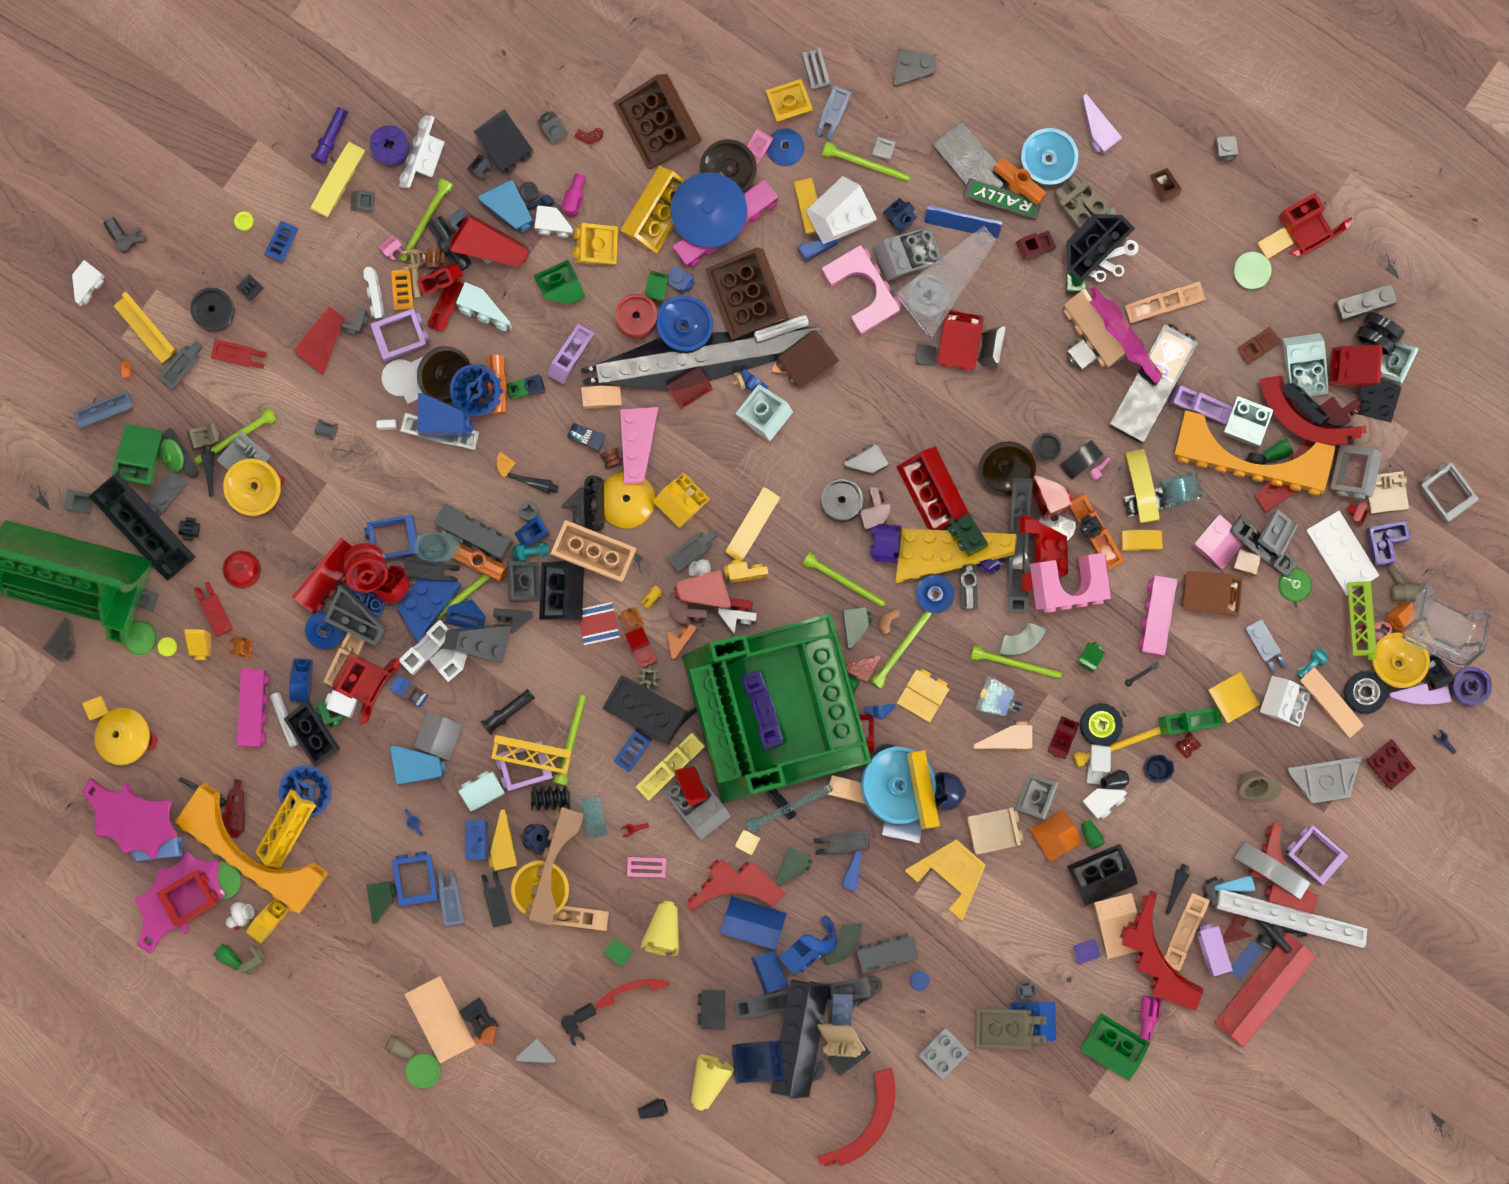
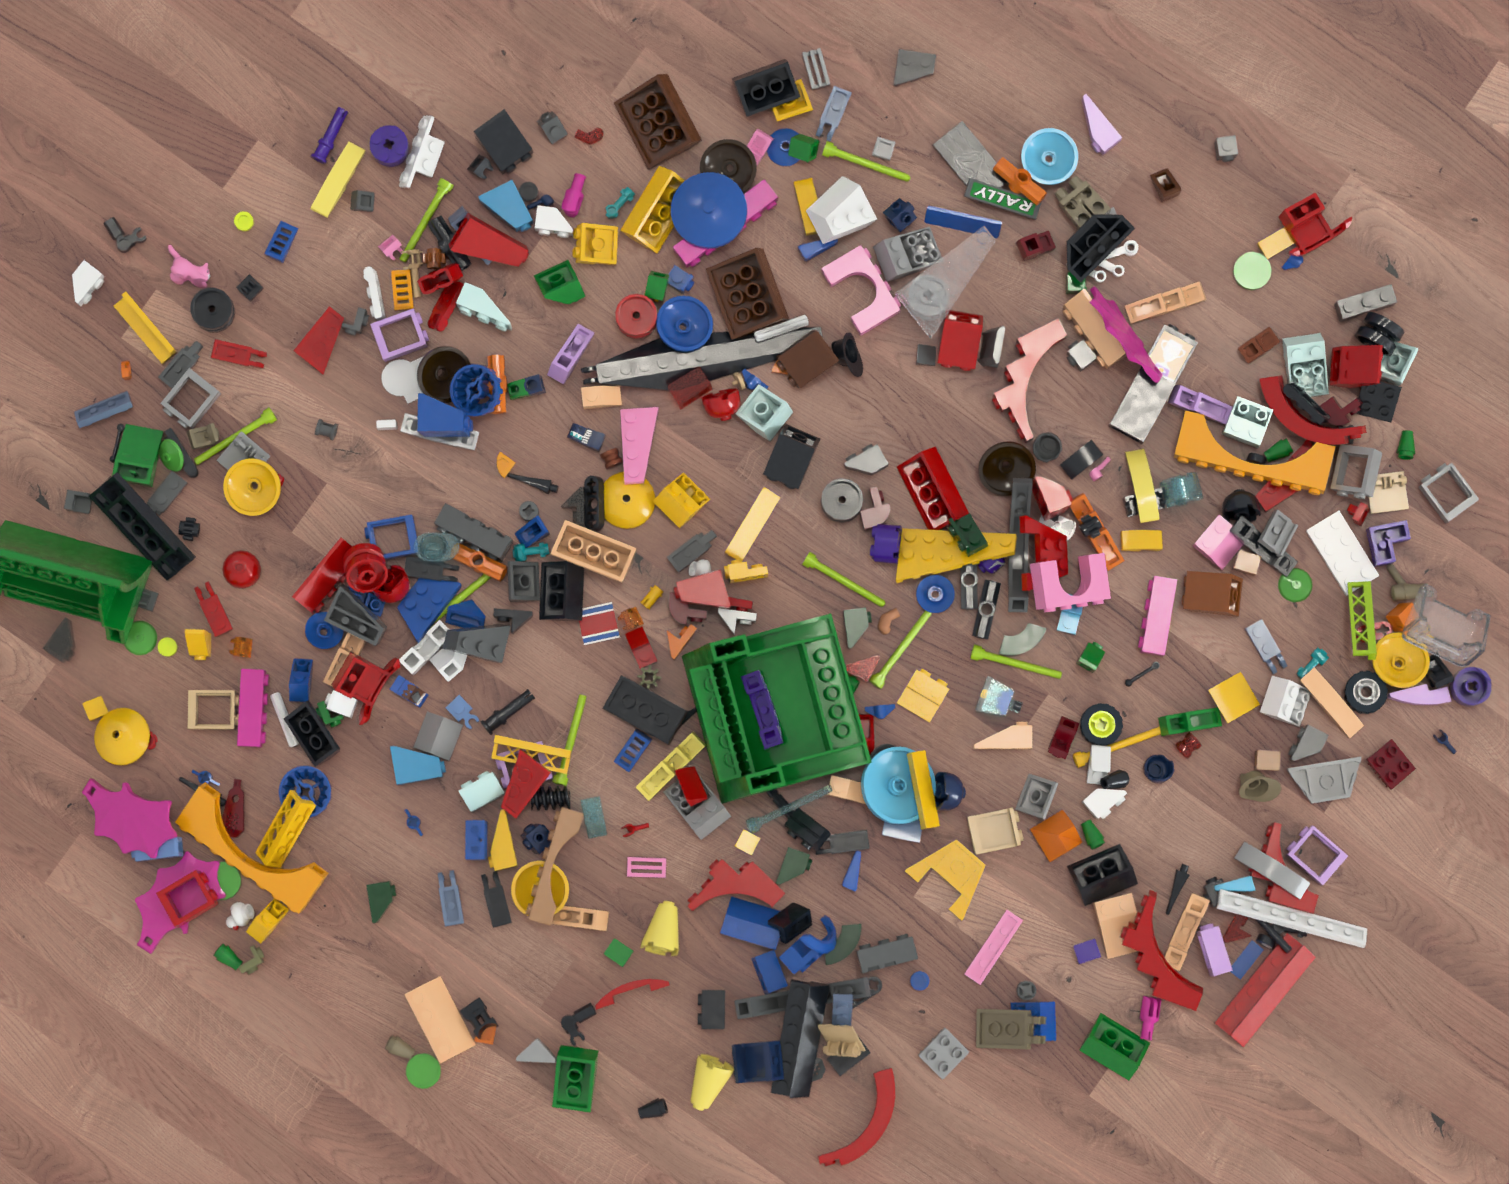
(120, 427): none -> black hinge
(184, 270): none -> bright pink animal
(193, 709): none -> tan window
(205, 776): none -> blue piece
(208, 461): black piece -> none
(214, 394): none -> light grey window
(403, 859): blue window -> none
(460, 710): none -> medium blue plate
(524, 783): none -> red wing
(575, 1078): none -> green slope
(612, 210): none -> teal bar
(722, 404): none -> red cylinder
(766, 87): none -> black slope
(791, 456): none -> black slope
(791, 921): none -> black panel
(803, 147): none -> green panel
(807, 829): none -> black brick
(848, 354): none -> black piece
(988, 597): none -> black piece
(993, 947): none -> bright pink plate
(1013, 397): none -> arch
(1069, 620): none -> medium azure slope
(1240, 503): none -> black cylinder
(1267, 760): none -> panel
(1293, 262): none -> blue piece
(1309, 743): none -> slope
(1406, 445): none -> green cone

